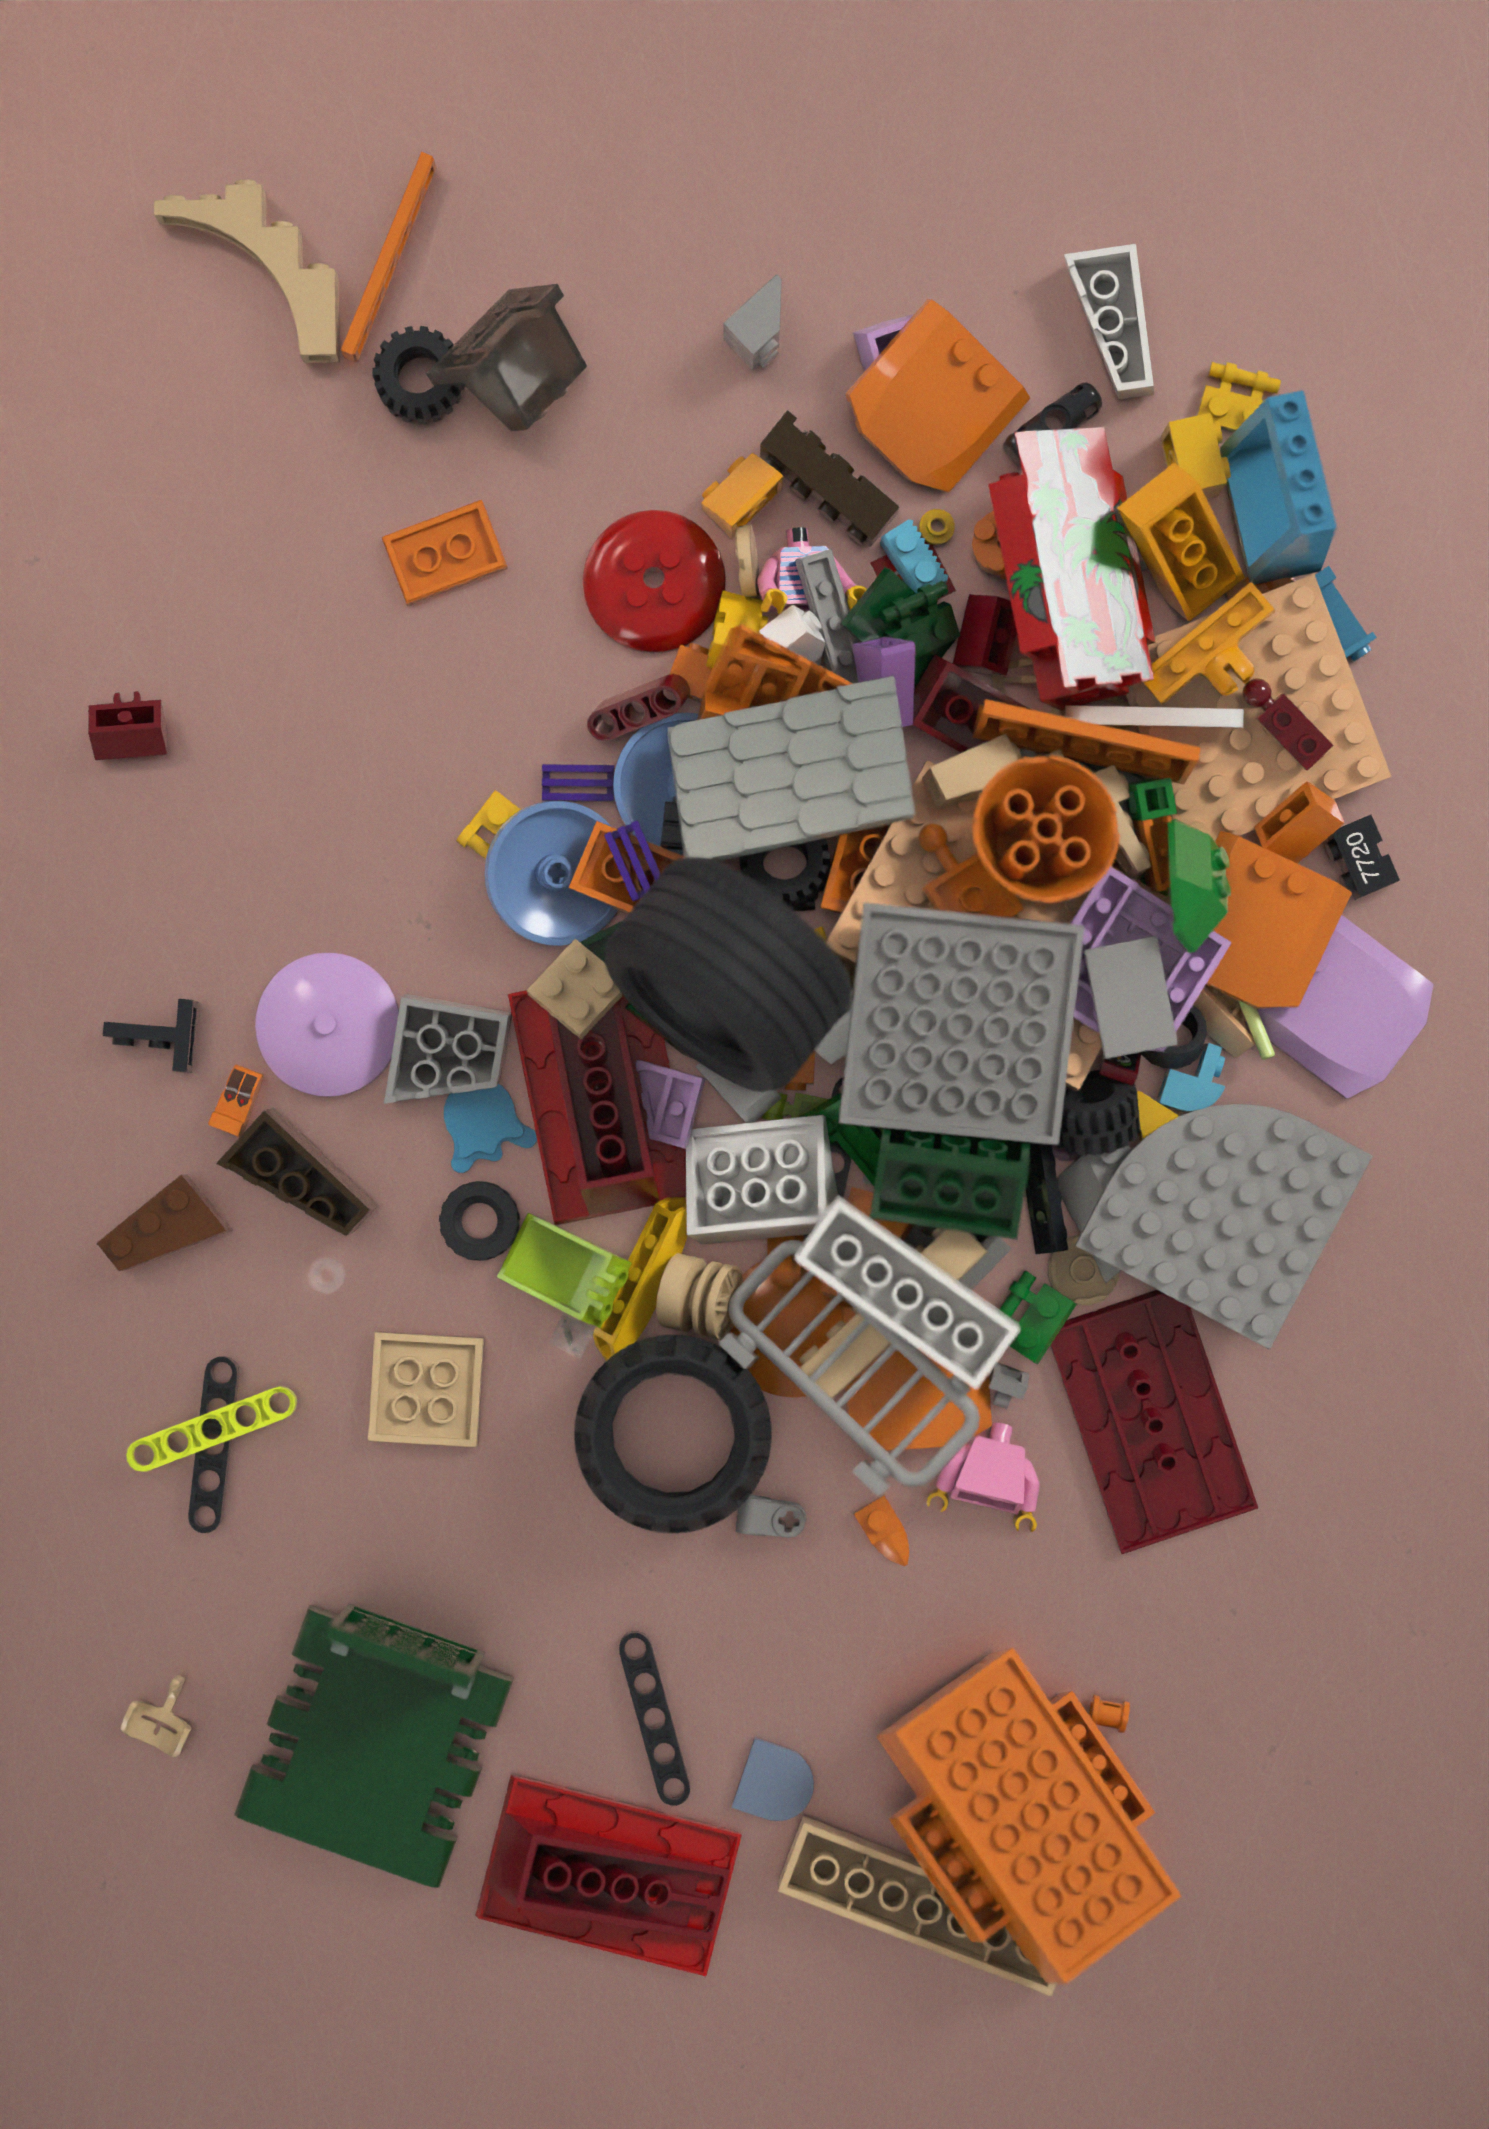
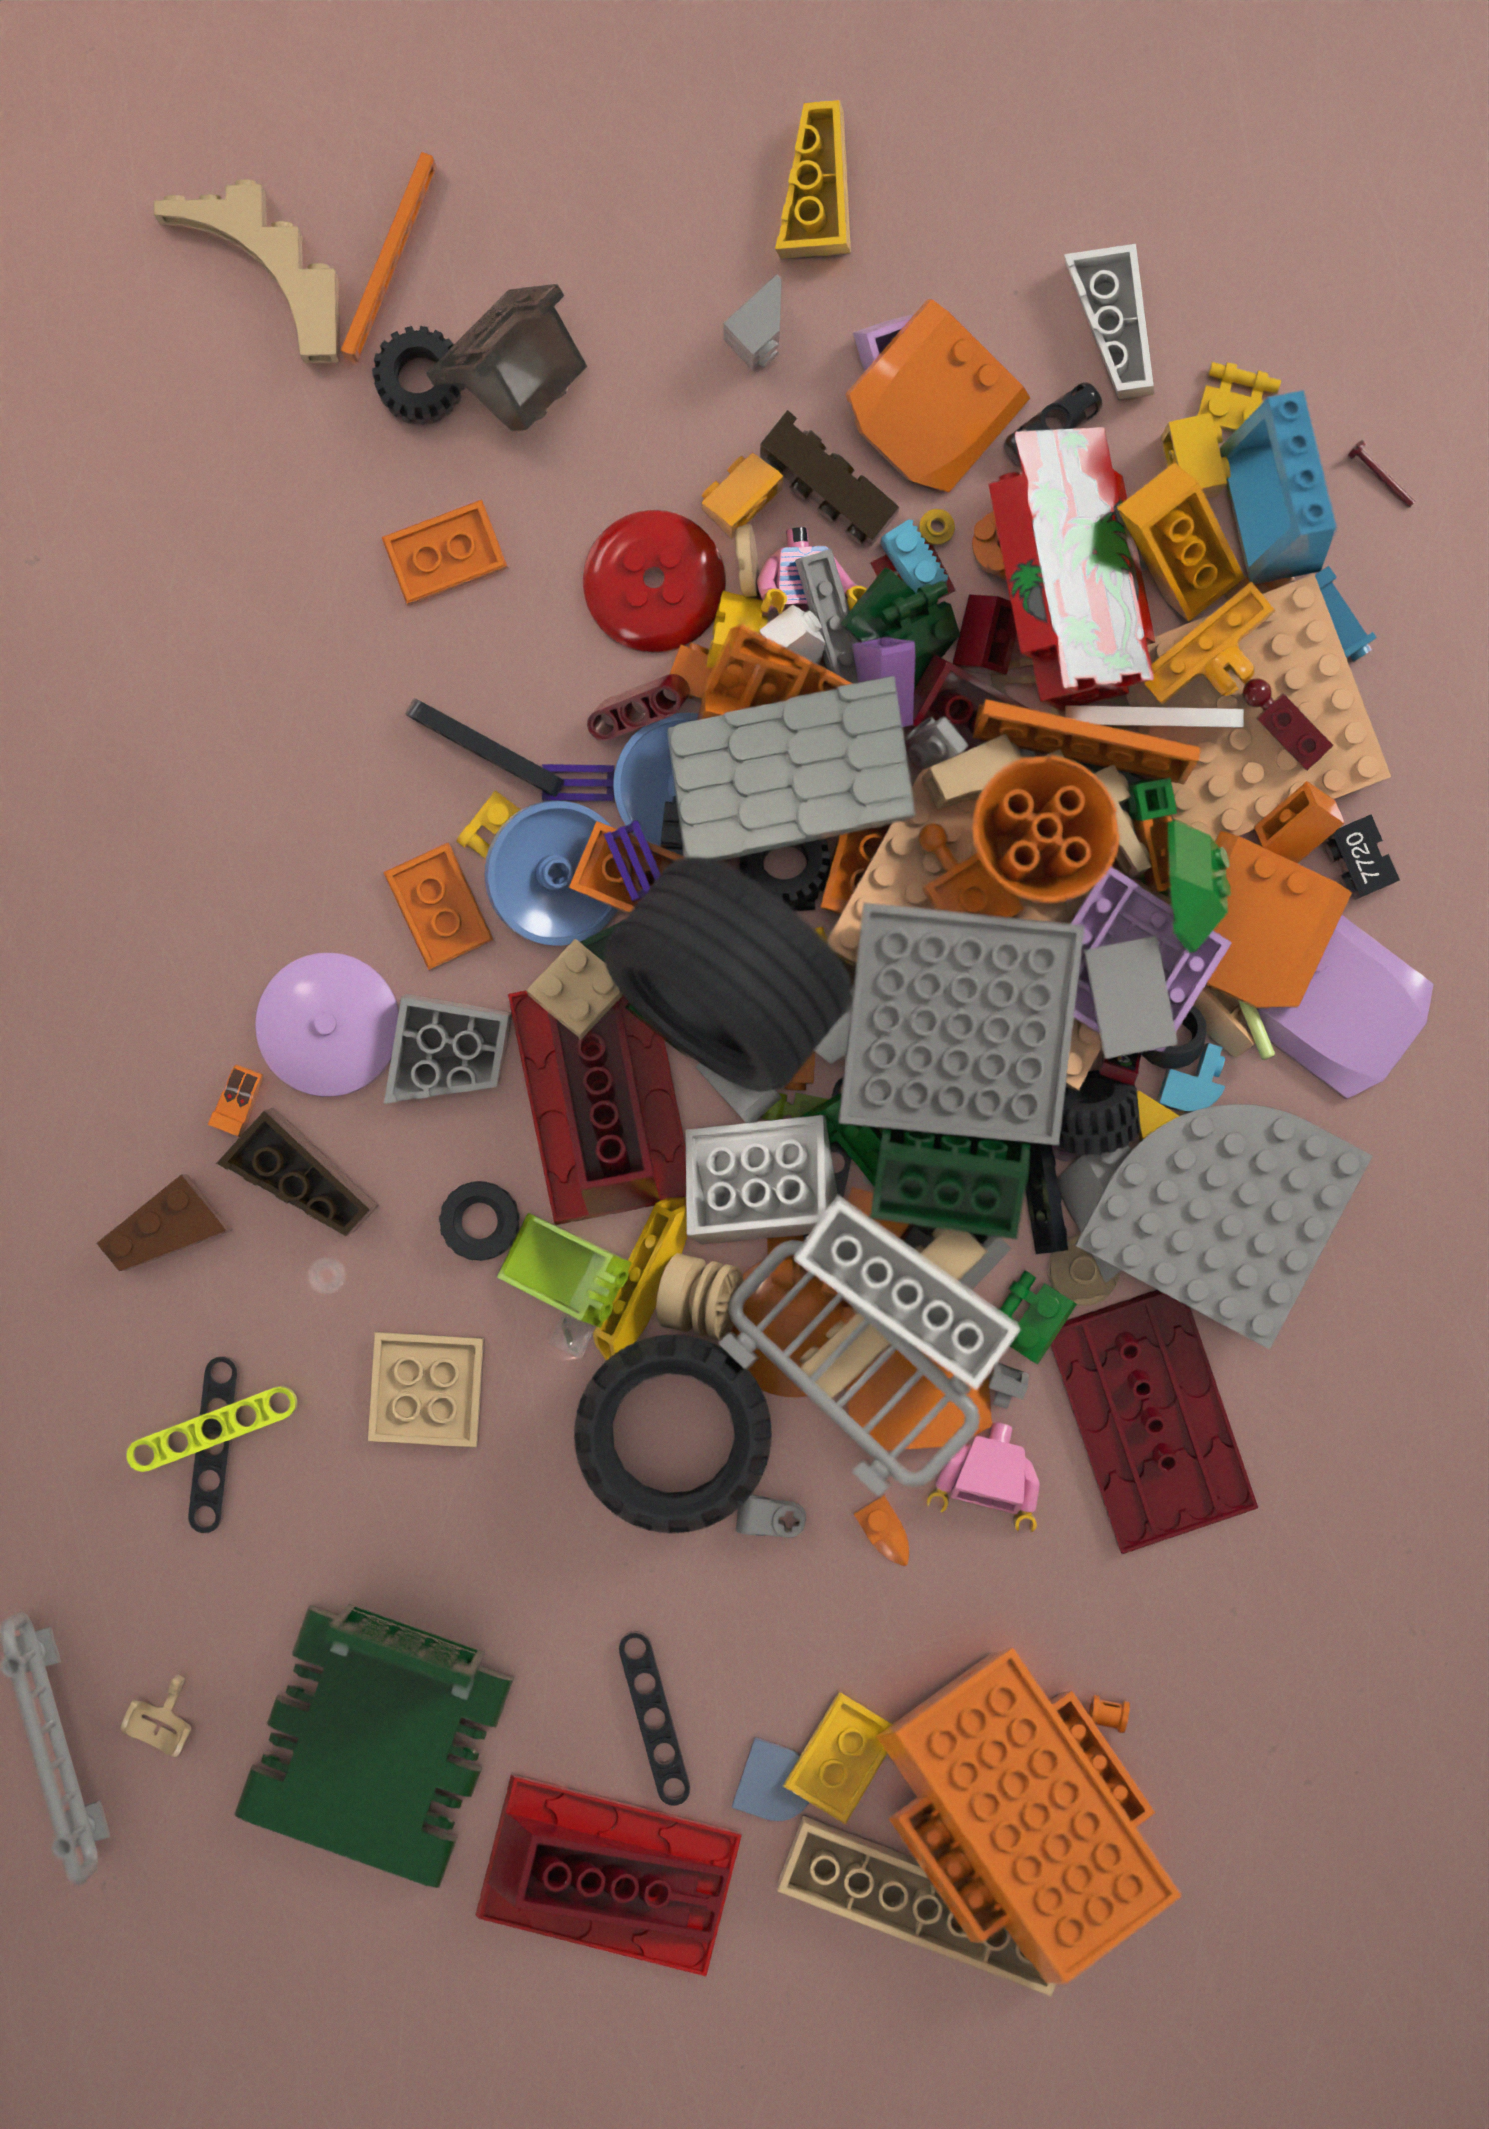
(81, 1823): none -> light grey bar
(127, 728): dark red brick -> none
(160, 1037): black bracket -> none
(438, 906): none -> orange tile
(480, 1125): dark azure tile -> none
(485, 747): none -> black beam
(670, 1102): lavender wing -> none
(817, 194): none -> yellow wedge
(839, 1758): none -> yellow tile
(933, 743): none -> light grey plate
(1381, 473): none -> dark red piece

